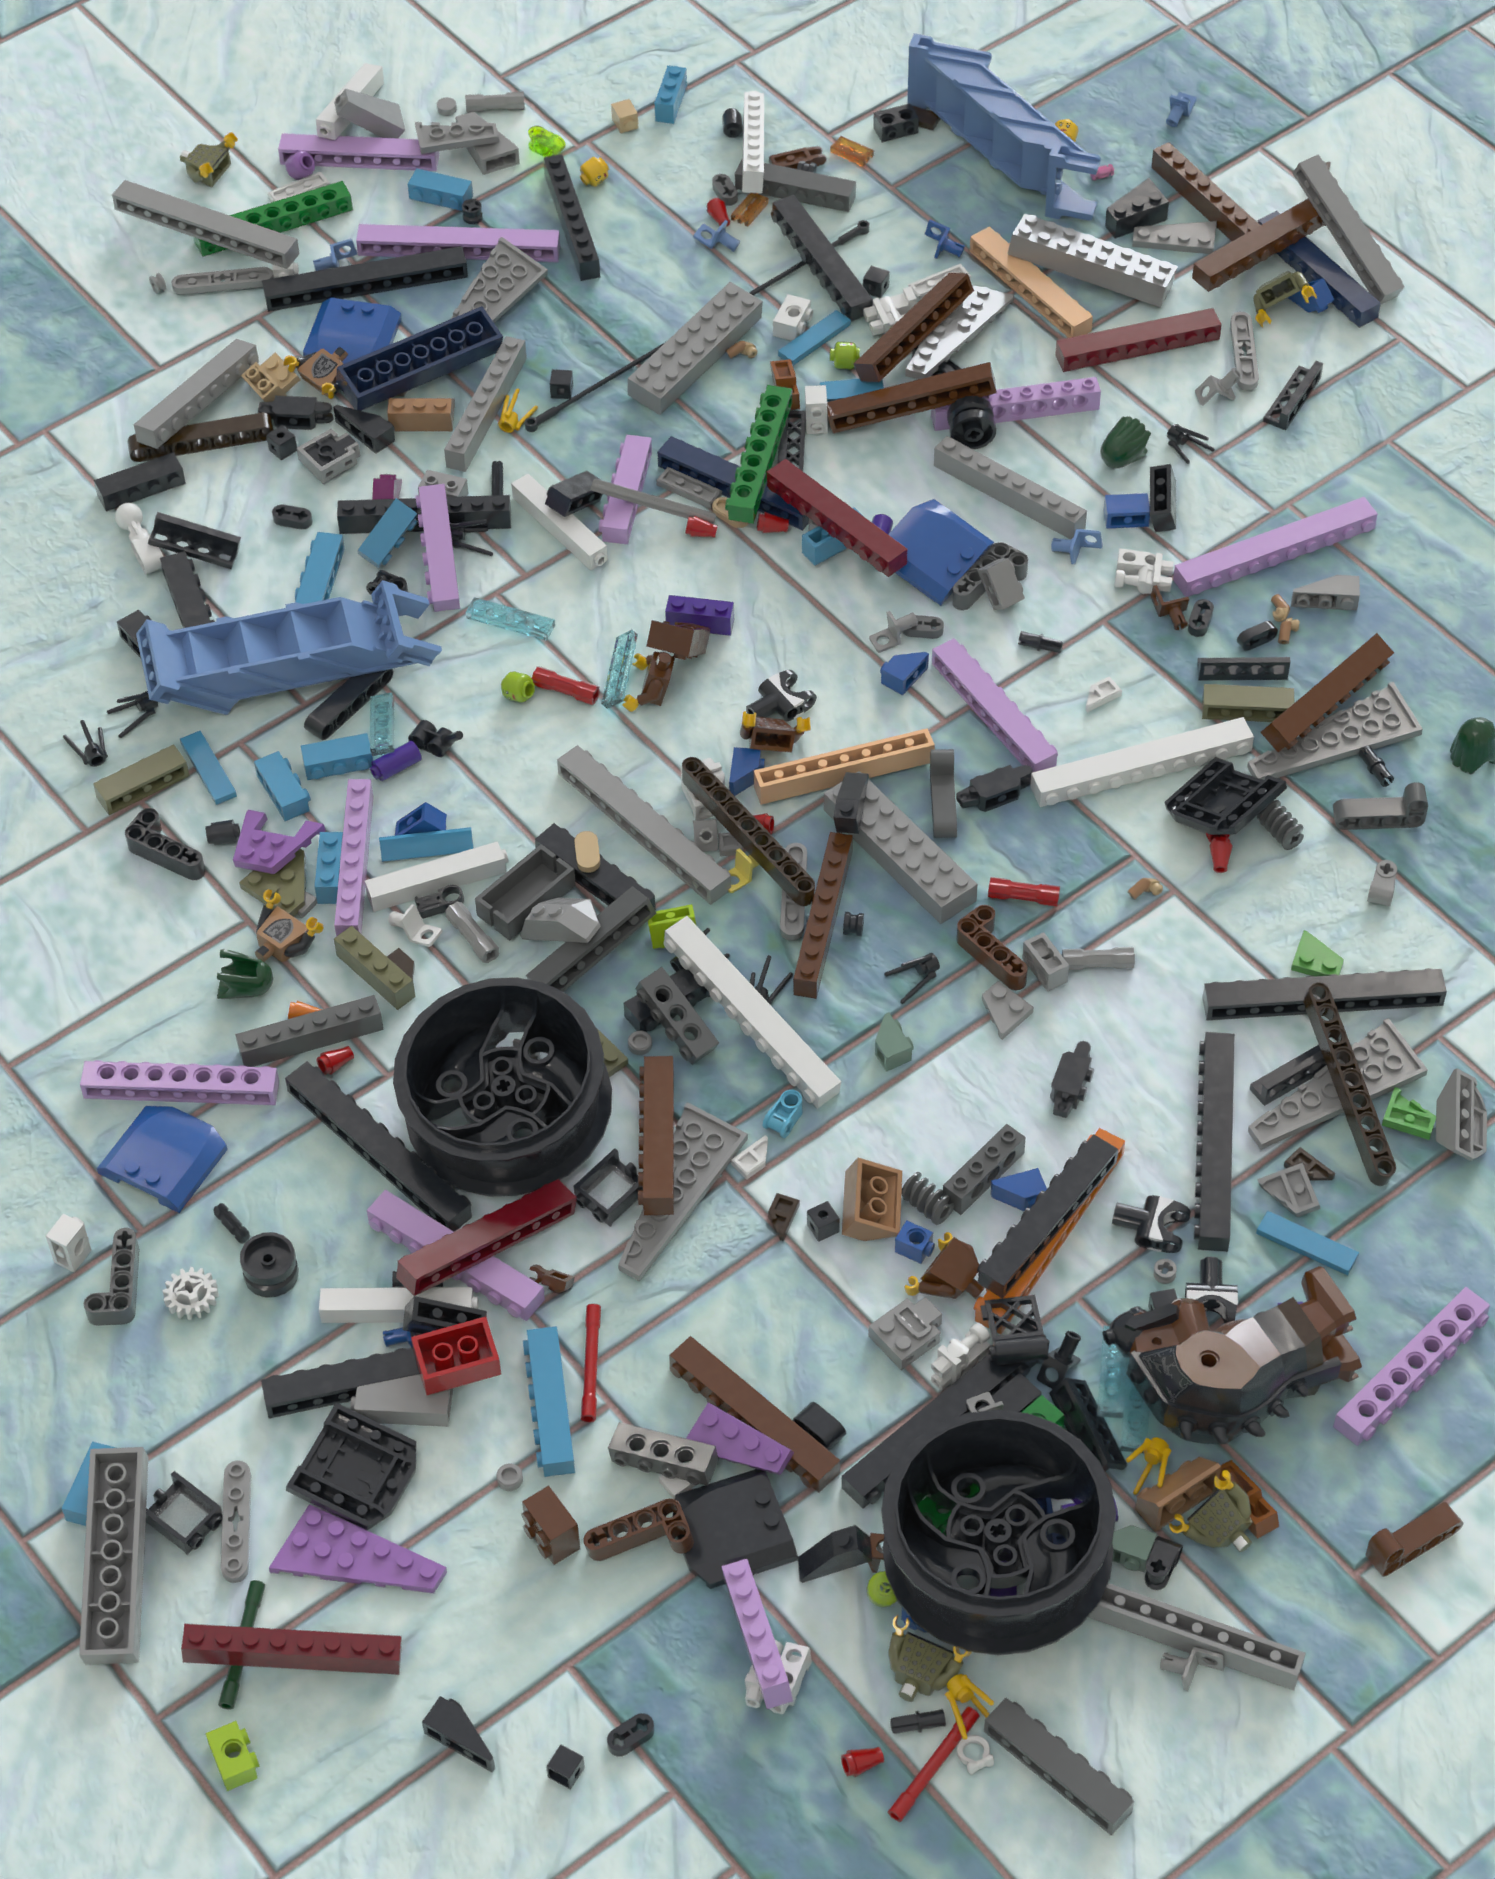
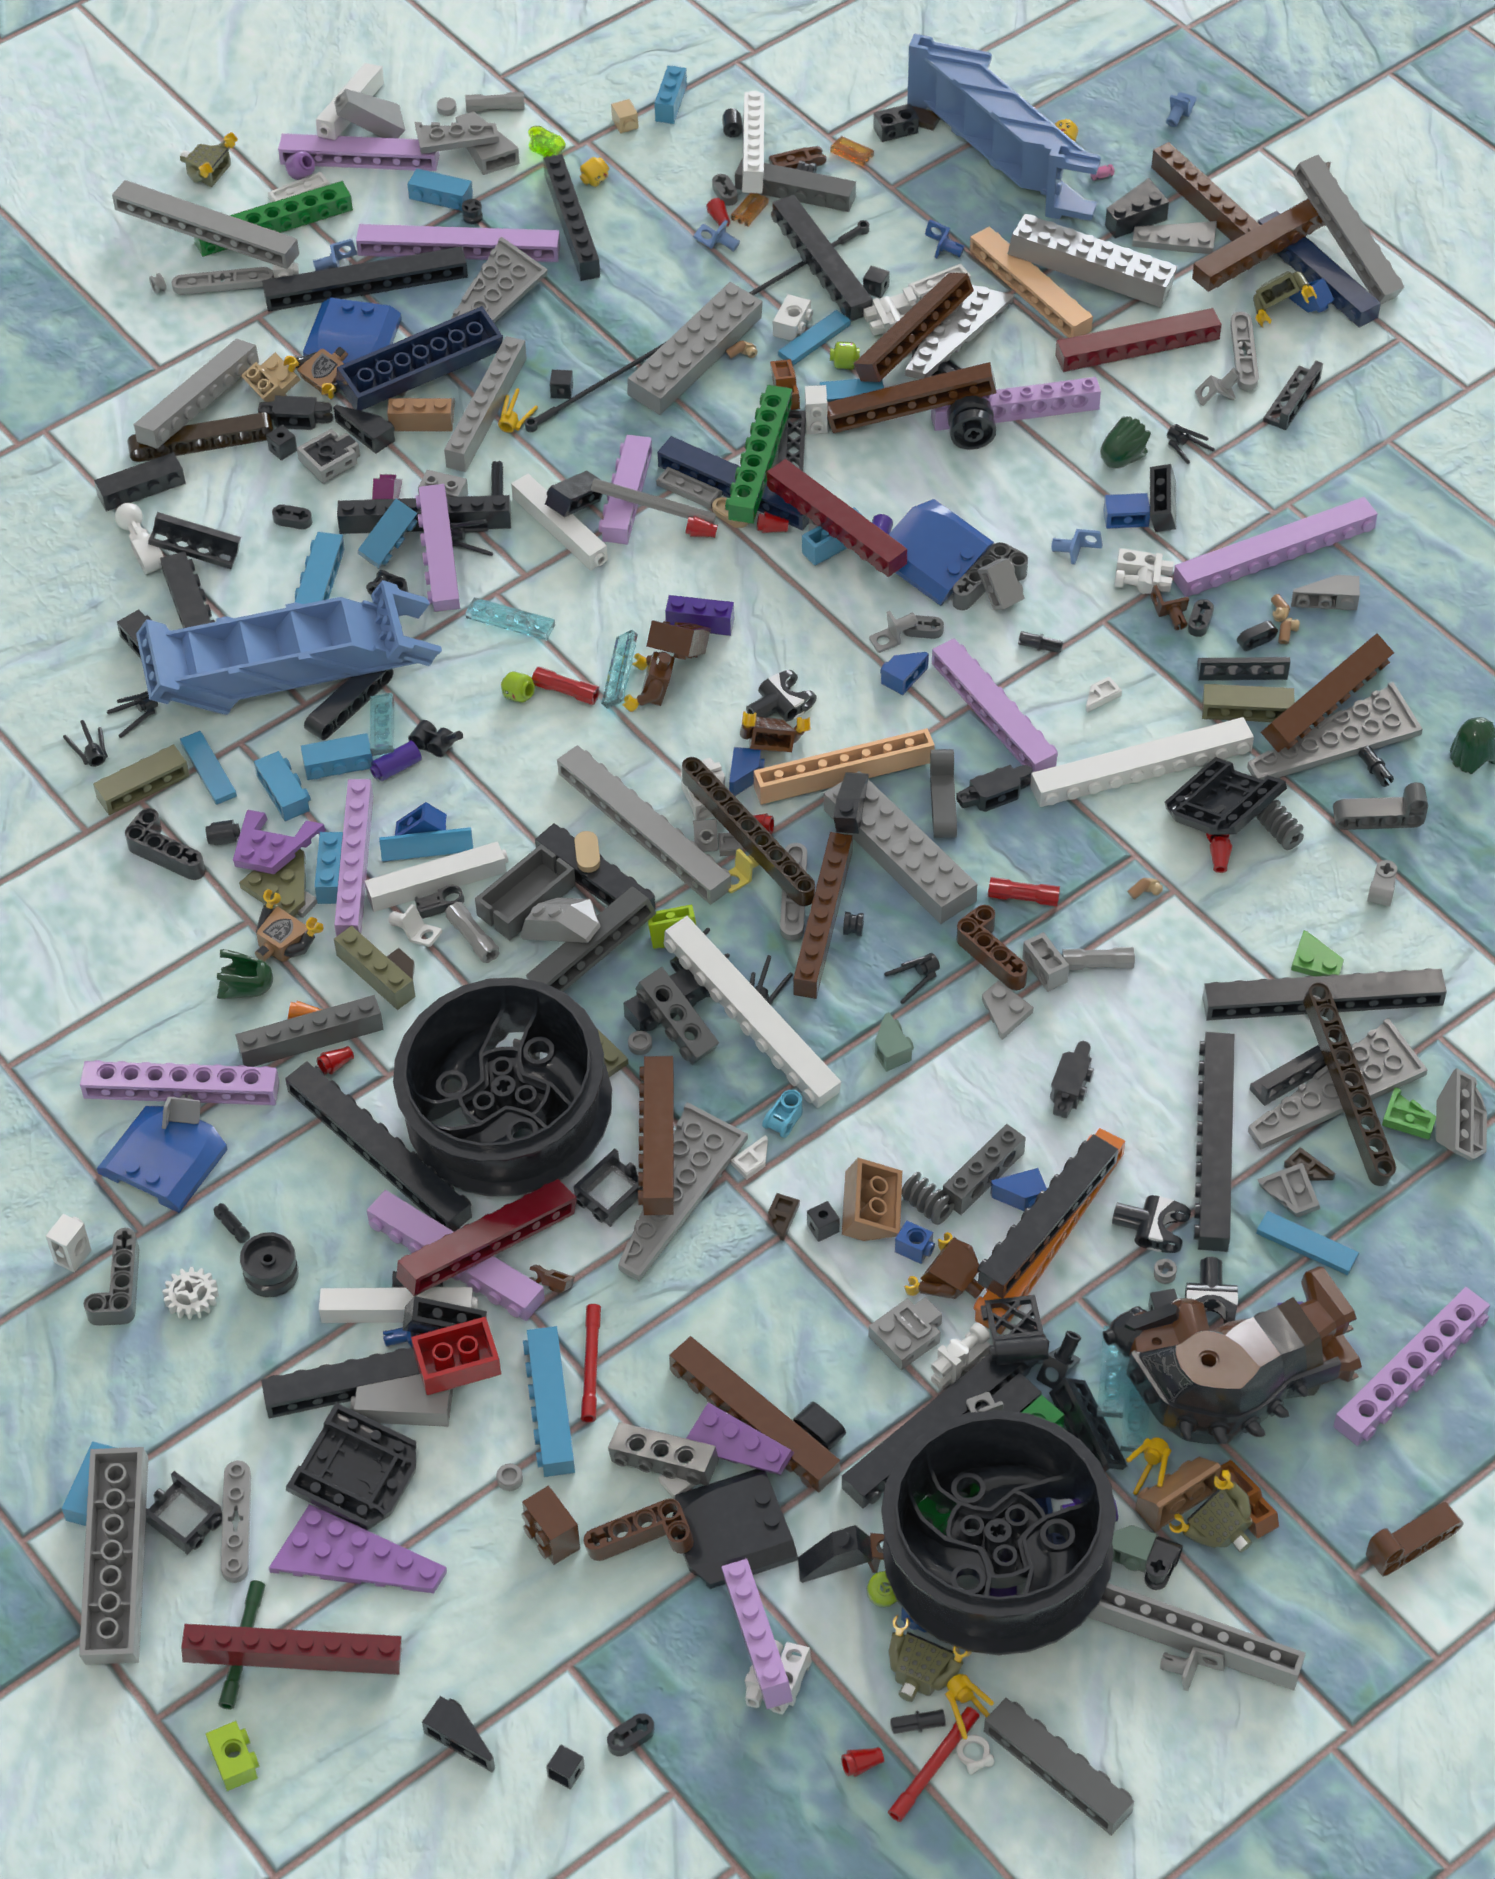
(181, 1110): none -> light grey bracket
(1009, 487): light grey brick -> none

